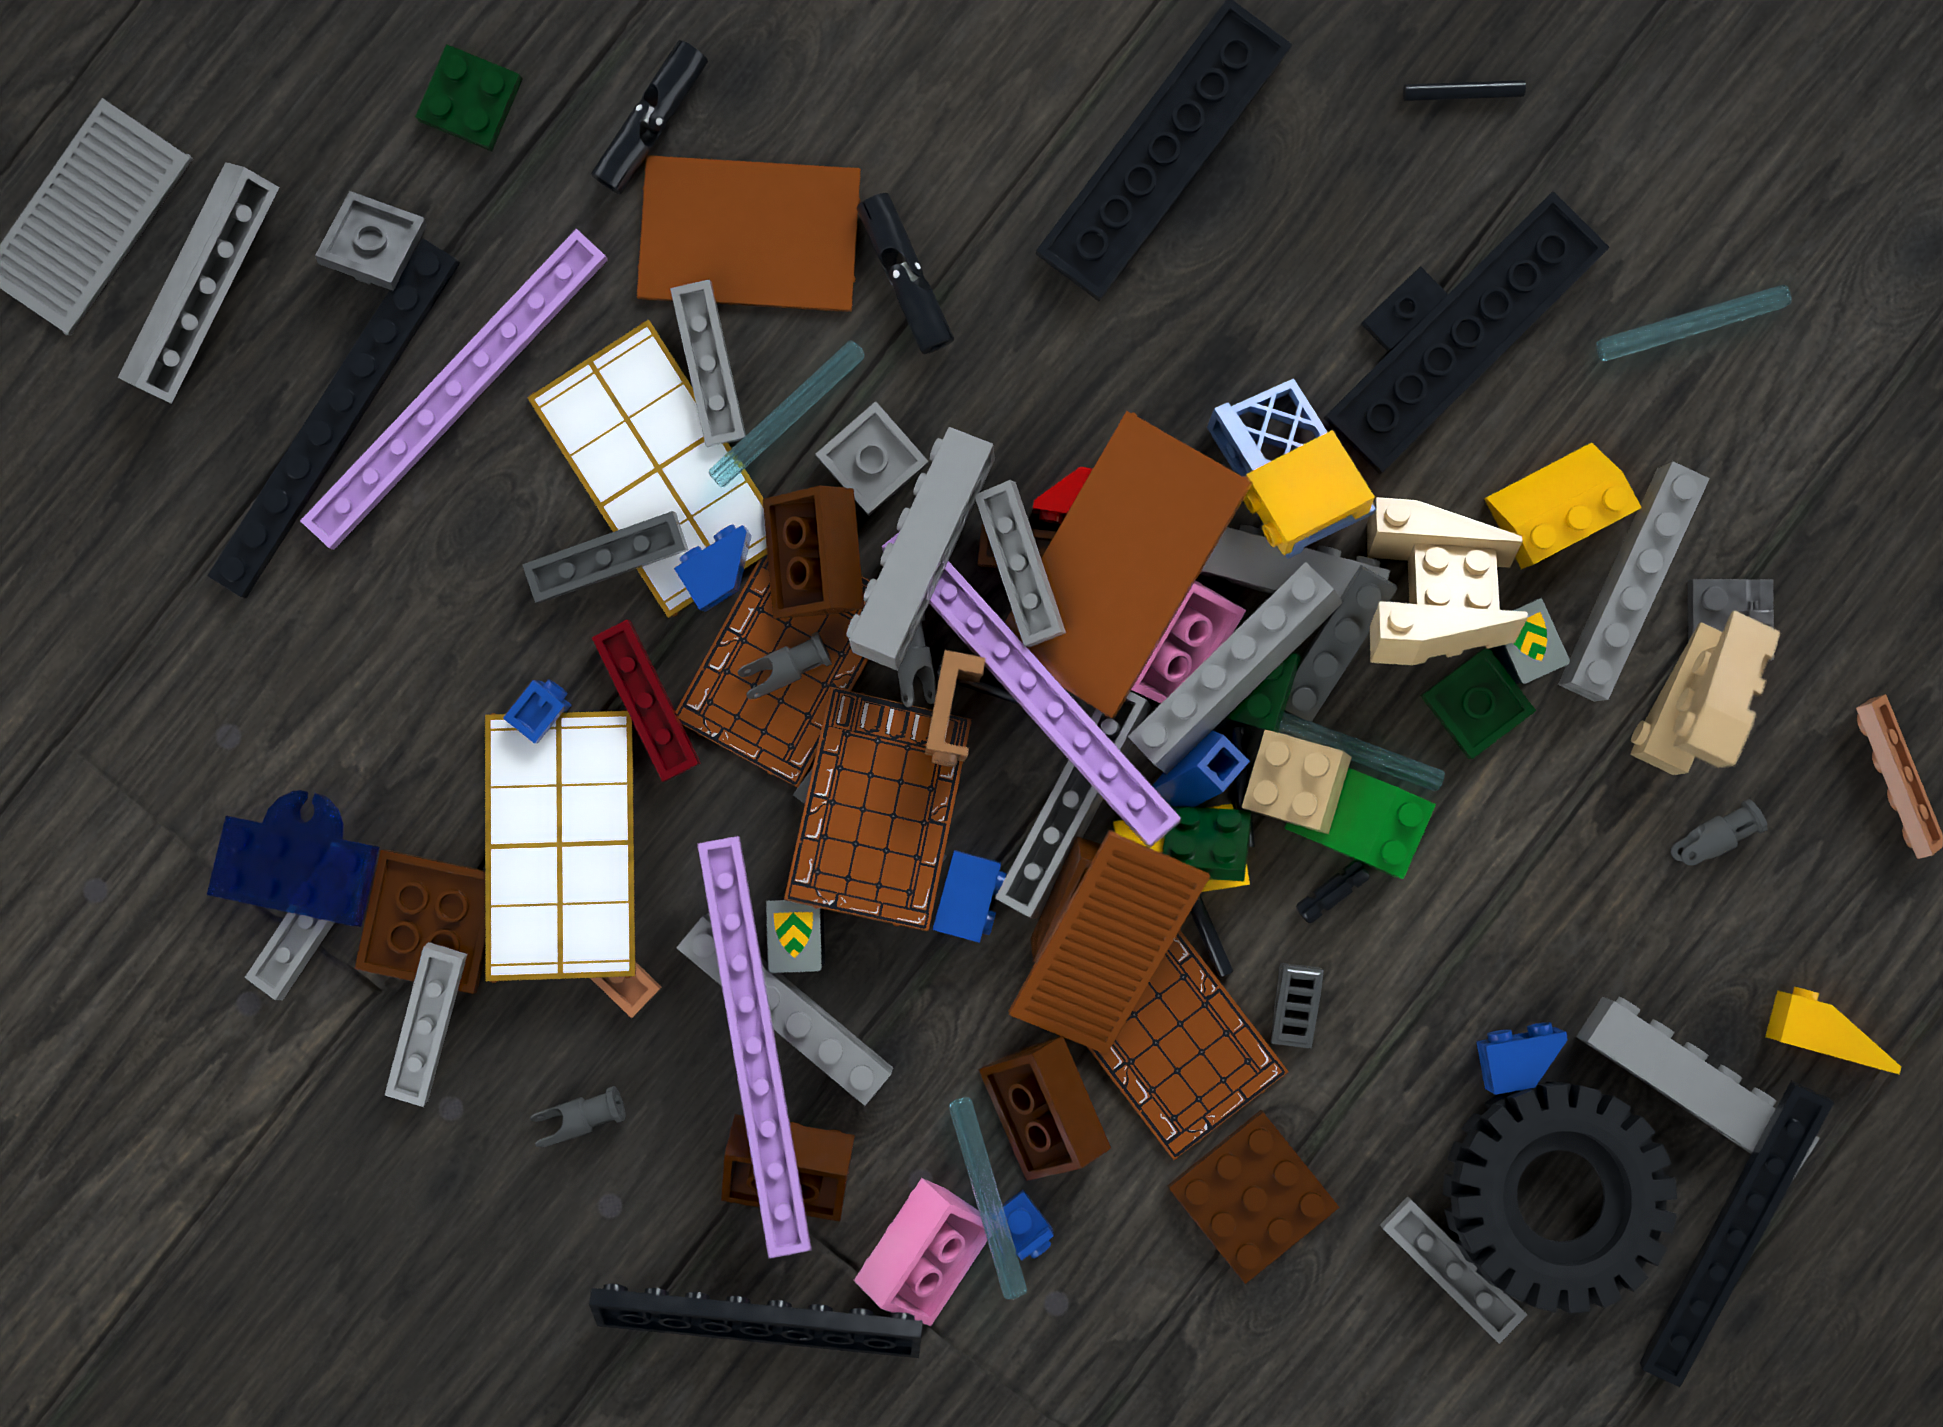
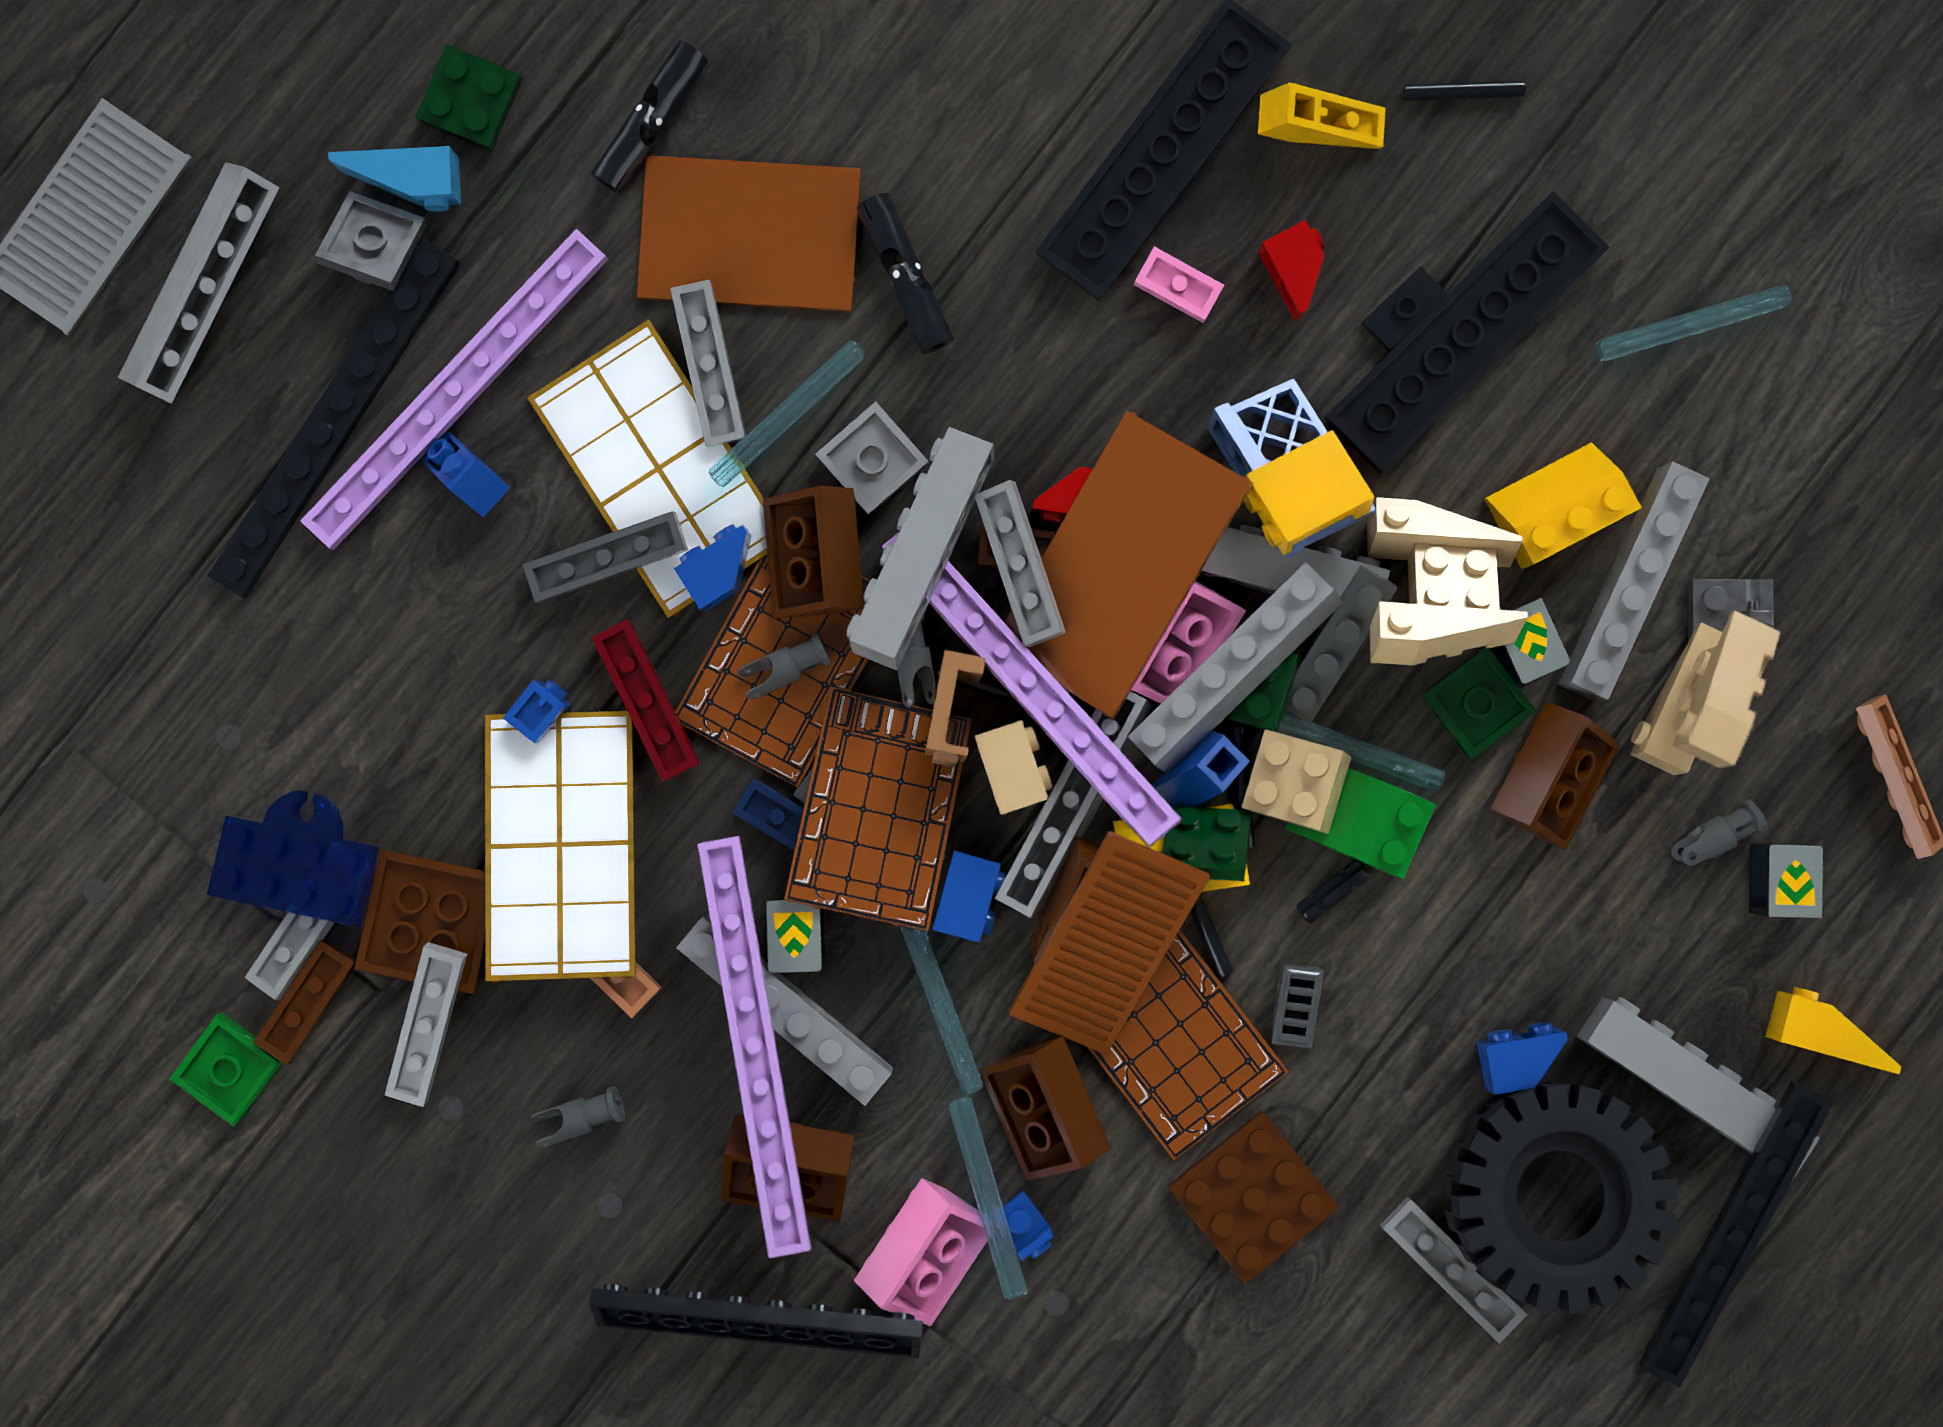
(226, 1069): none -> green tile
(305, 1001): none -> reddish brown plate
(415, 174): none -> dark azure slope
(465, 474): none -> blue slope
(770, 813): none -> dark blue plate
(943, 1010): none -> clear light blue axle
(1012, 766): none -> tan brick
(1178, 284): none -> bright pink plate
(1294, 265): none -> red slope
(1320, 117): none -> yellow slope
(1555, 775): none -> reddish brown slope
(1785, 880): none -> piece

